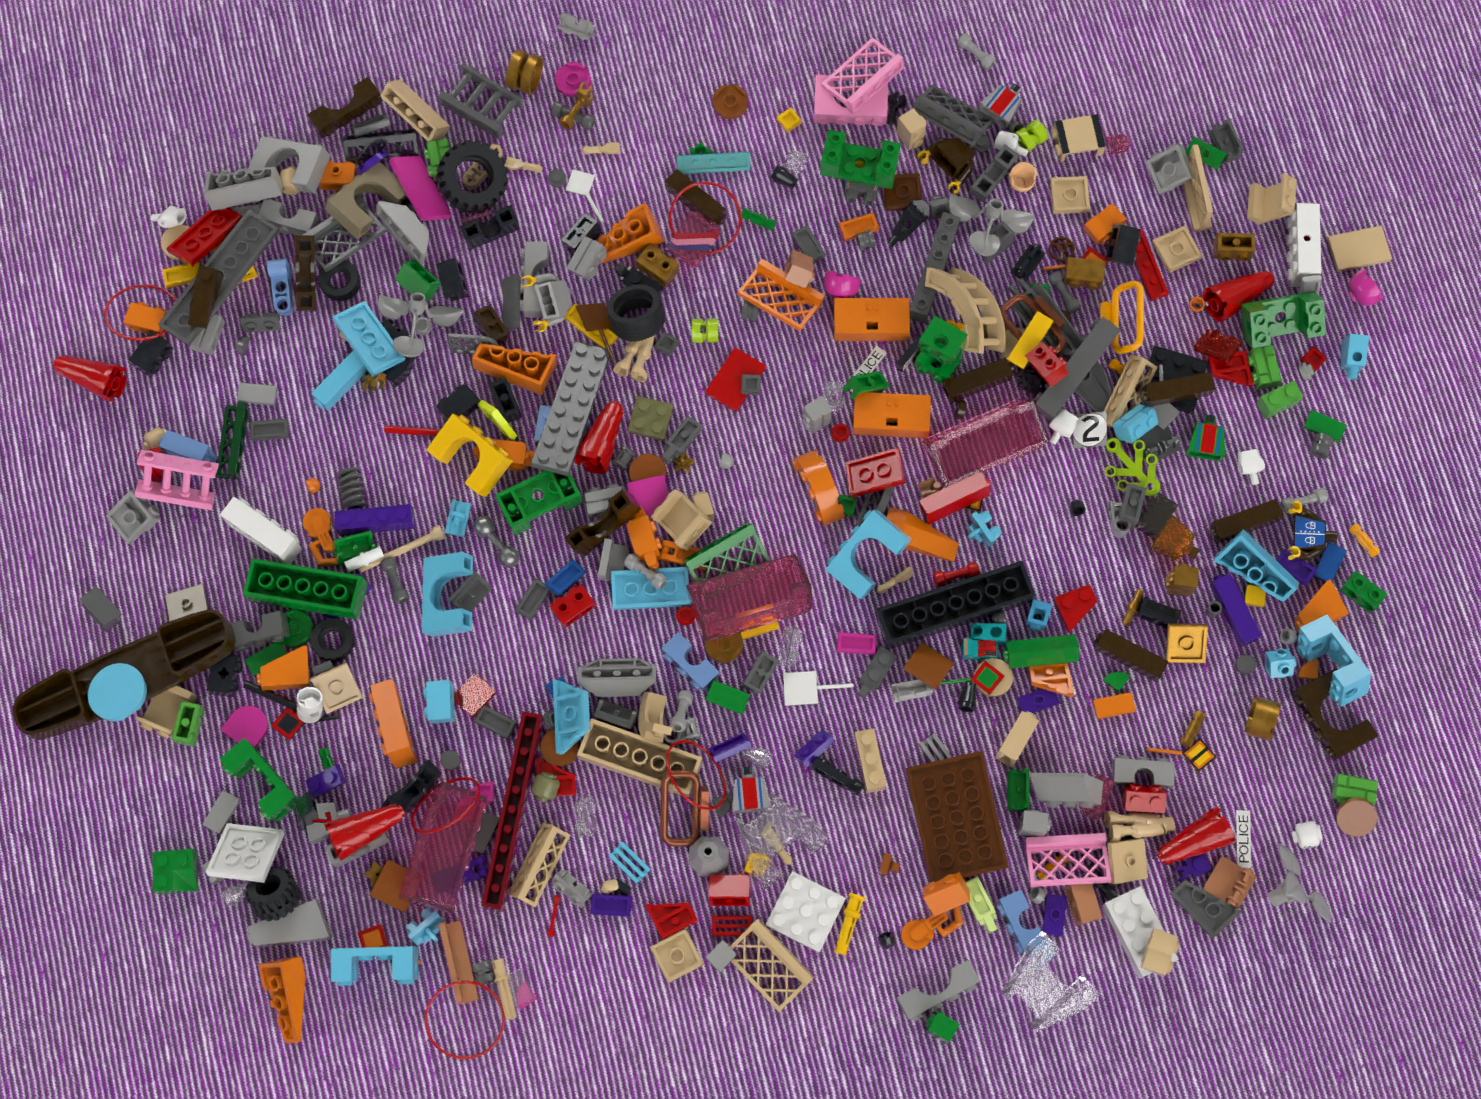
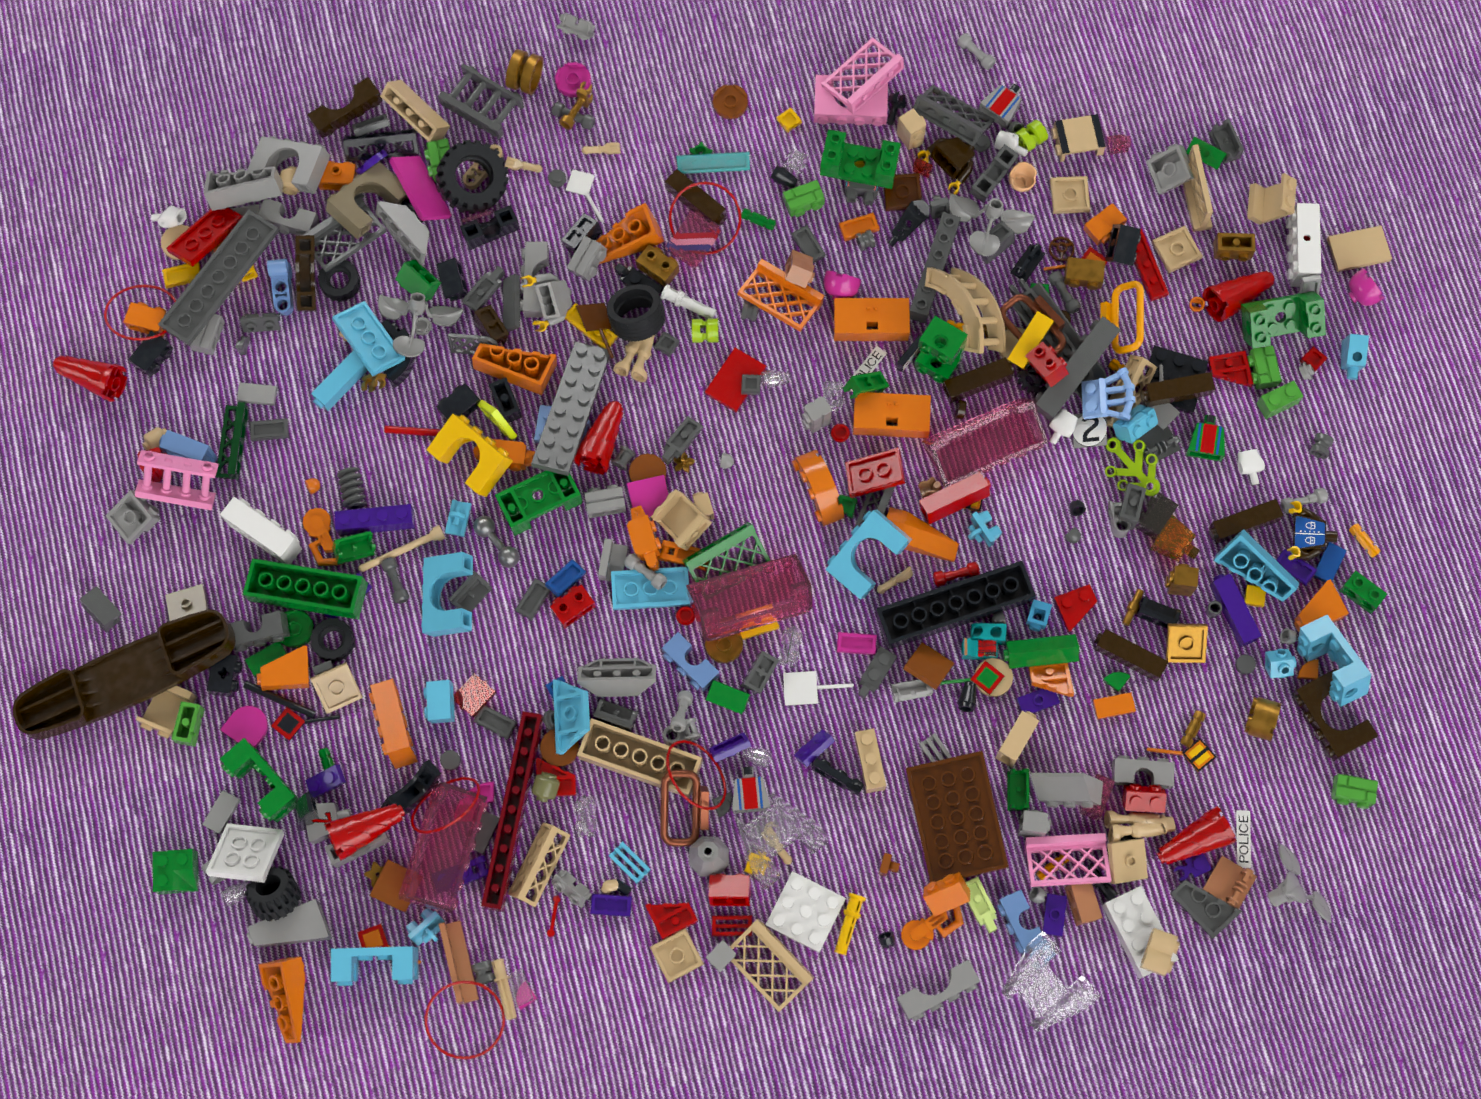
(117, 692): medium azure tile -> none
(204, 296): dark brown slope -> none
(309, 704): white wheel -> none
(364, 559): white pin -> none
(483, 289): none -> dark grey hinge
(589, 536): dark brown arch -> none
(650, 418): olive plate -> none
(651, 717): tan arch -> none
(681, 299): none -> white pin
(774, 378): none -> clear cone
(803, 198): none -> bright green brick
(922, 167): none -> clear red tile
(941, 1027): green brick -> none
(1073, 535): none -> dark grey hinge
(1095, 396): none -> light blue plate
(1218, 345): clear red plate -> none
(1307, 834): white head -> none
(1323, 424): green tile -> none
(1356, 817): tile -> none

